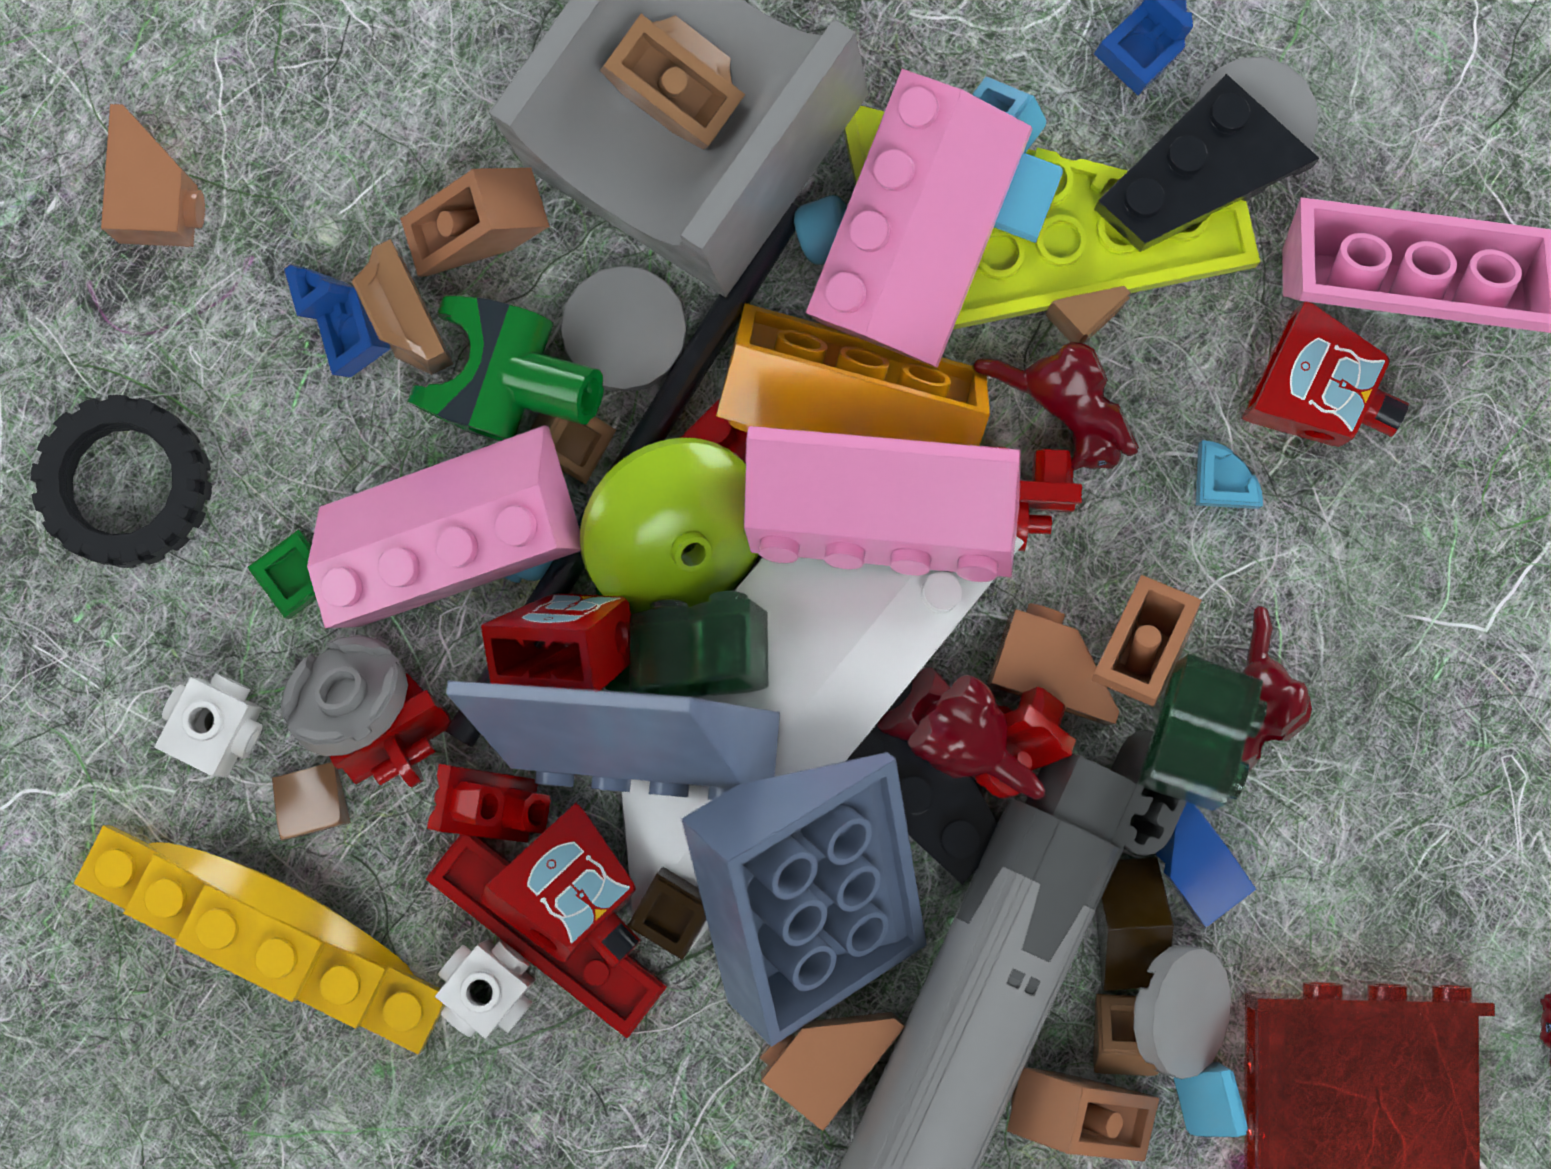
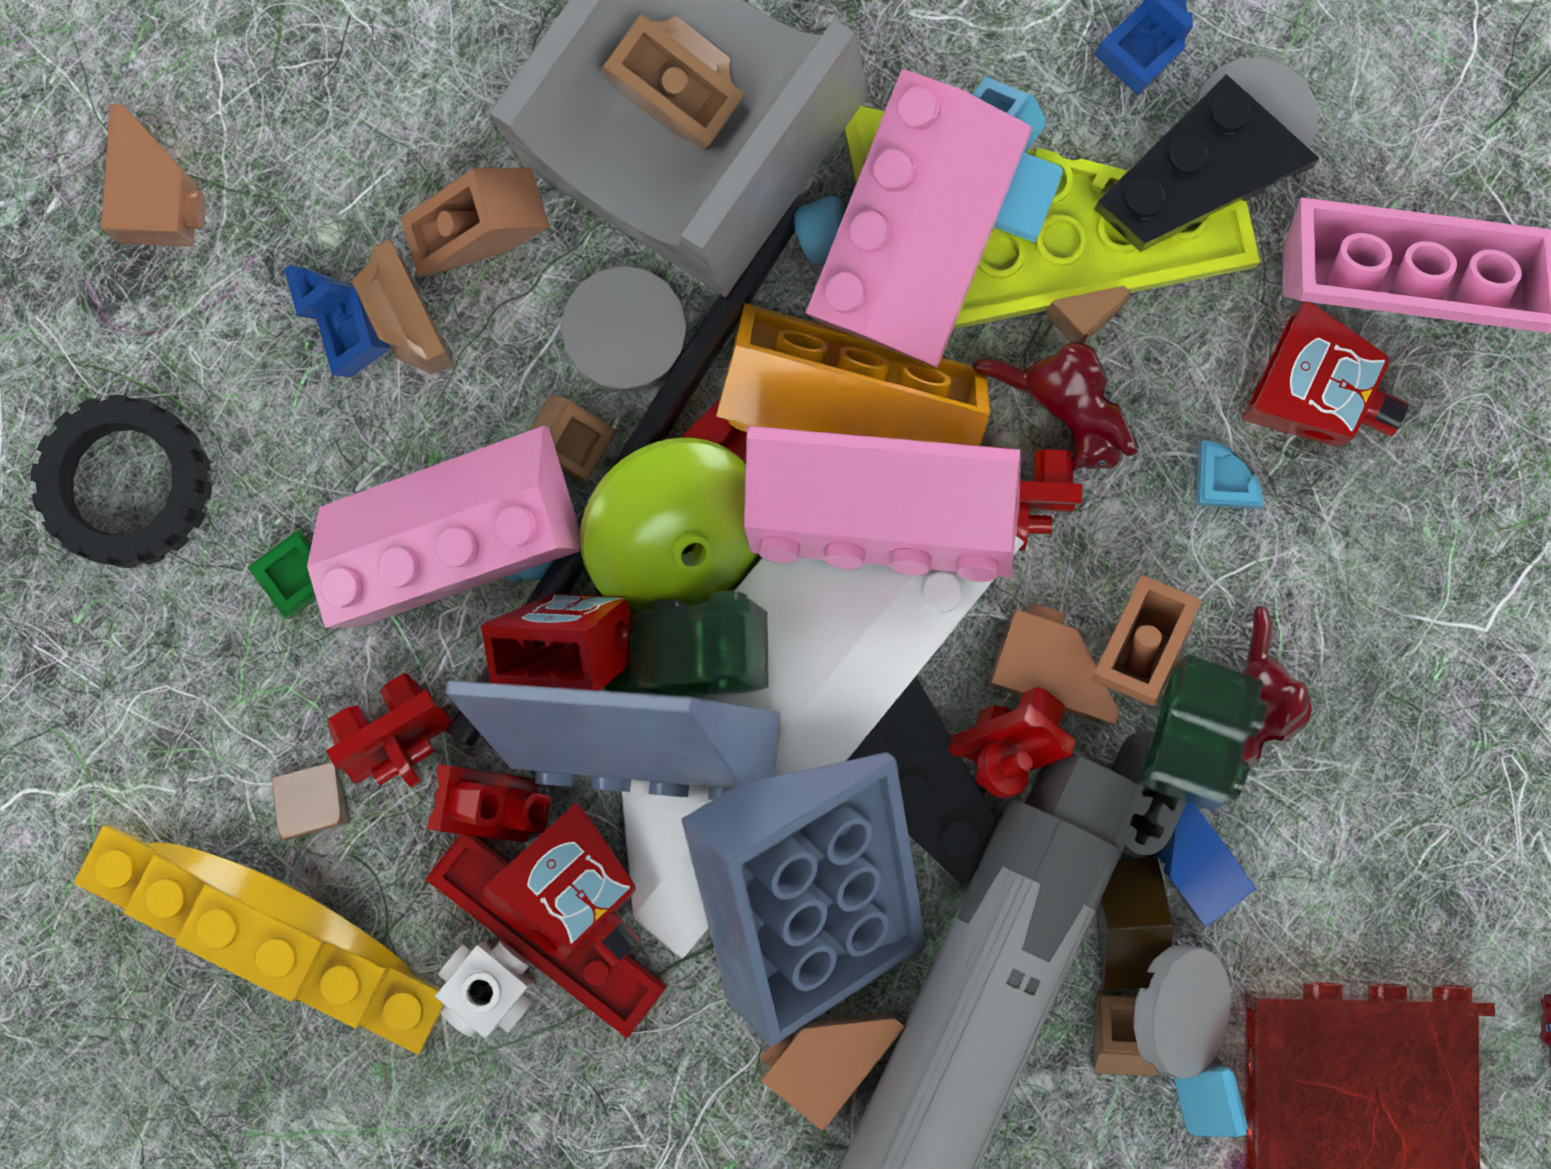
(189, 729): white brick -> none
(344, 696): light grey tile -> none
(507, 373): green connector -> none
(670, 913): dark brown tile -> none
(958, 731): dark red animal -> none
(1082, 1115): nougat slope -> none

